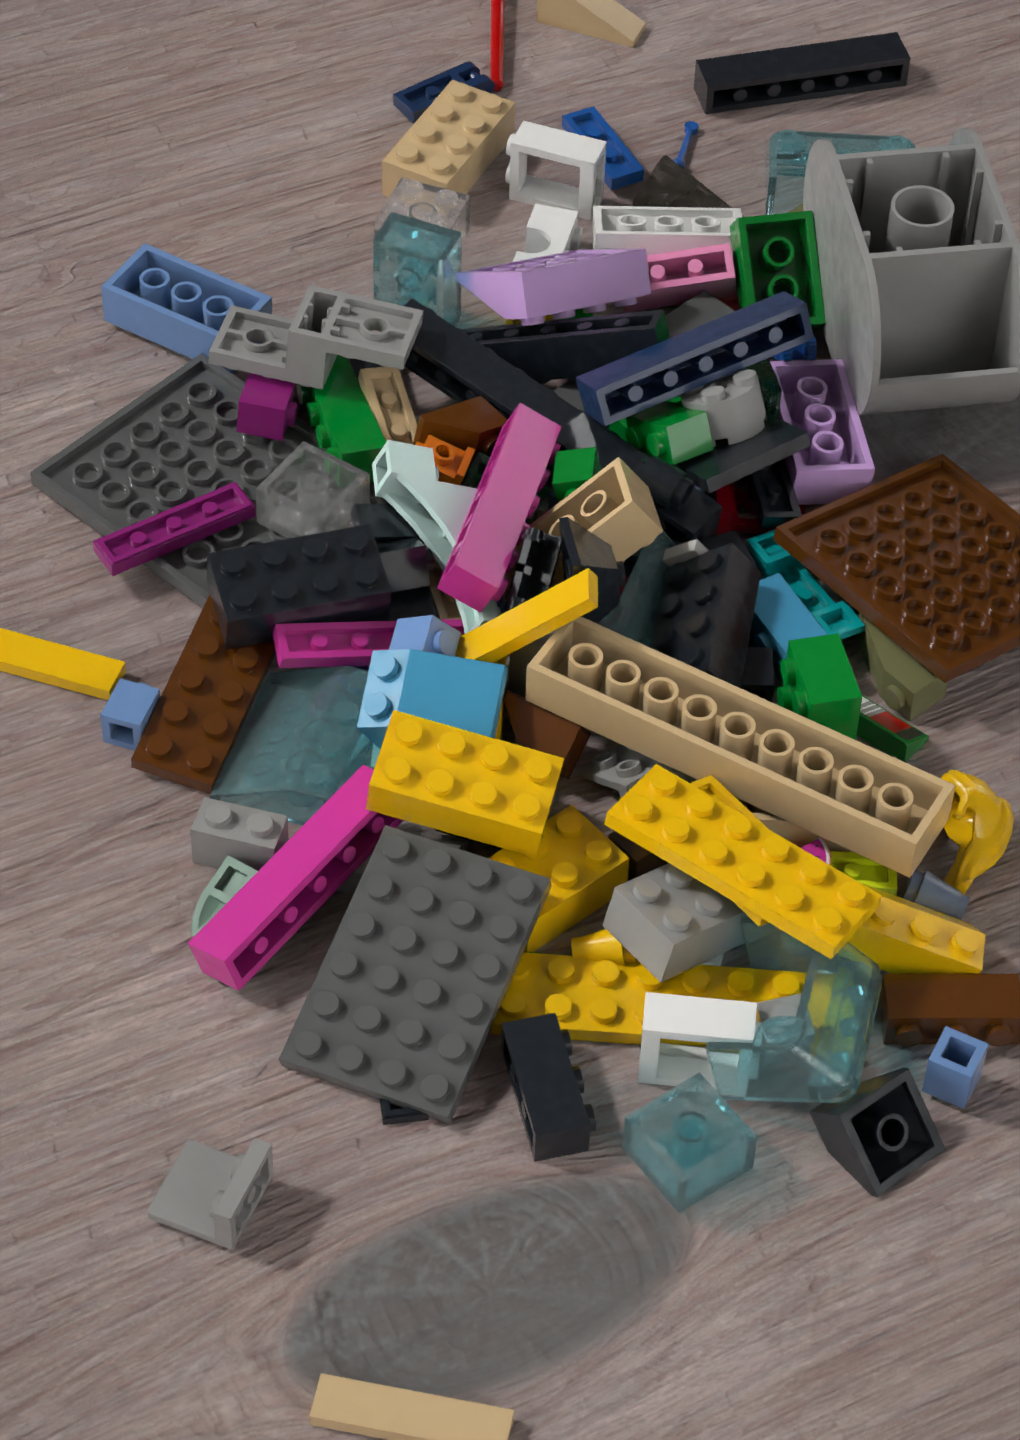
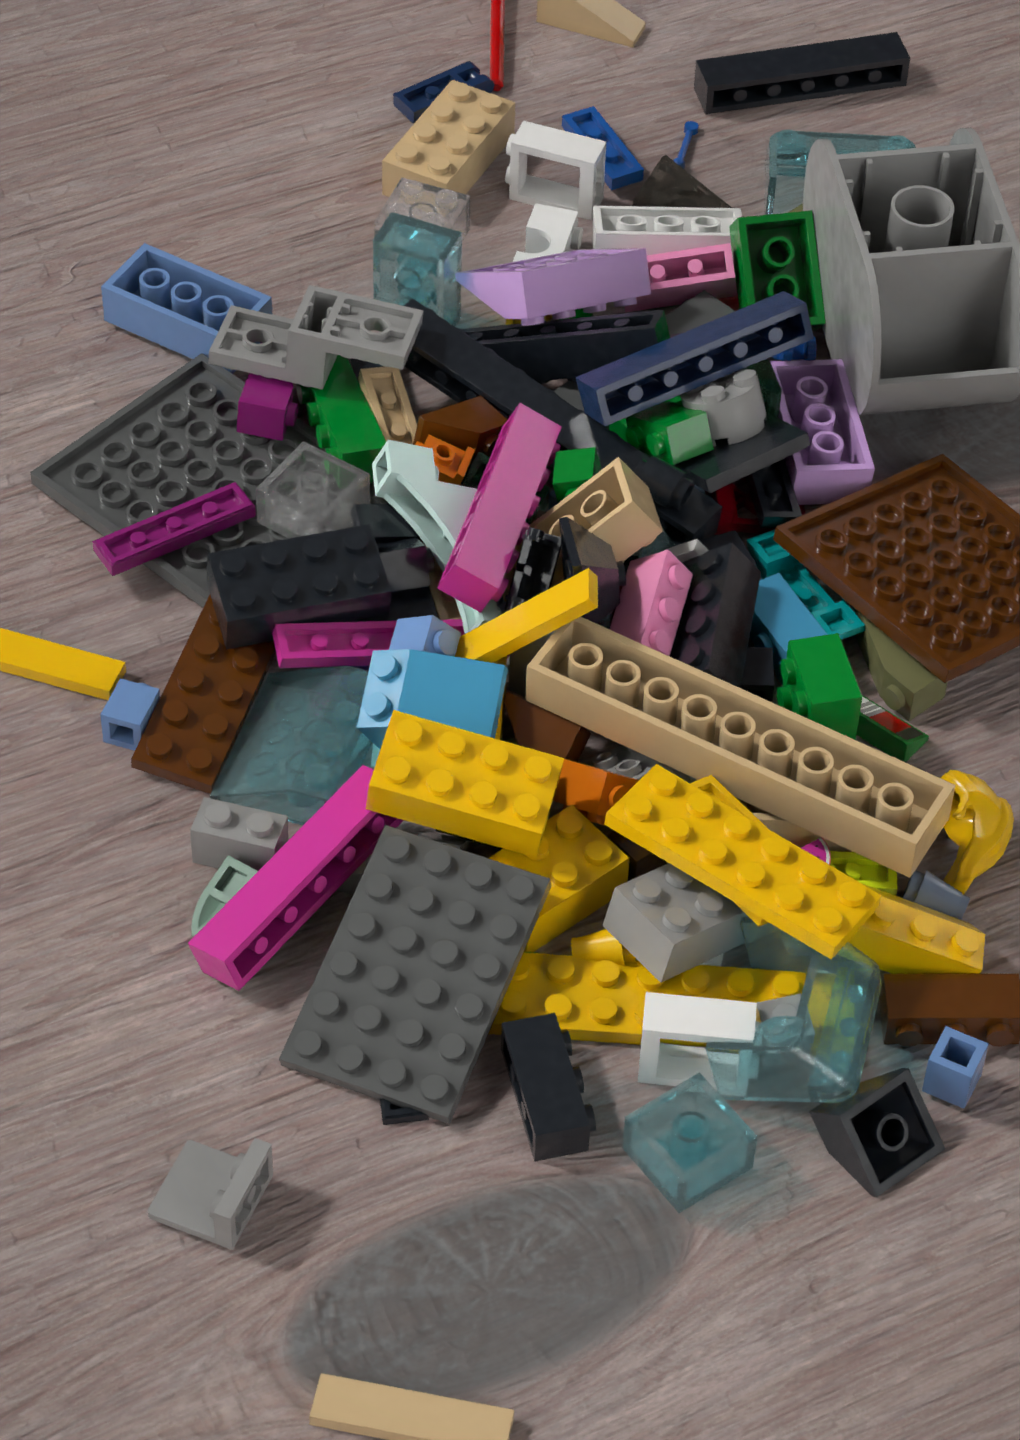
(591, 789): none -> orange brick
(653, 600): none -> bright pink brick

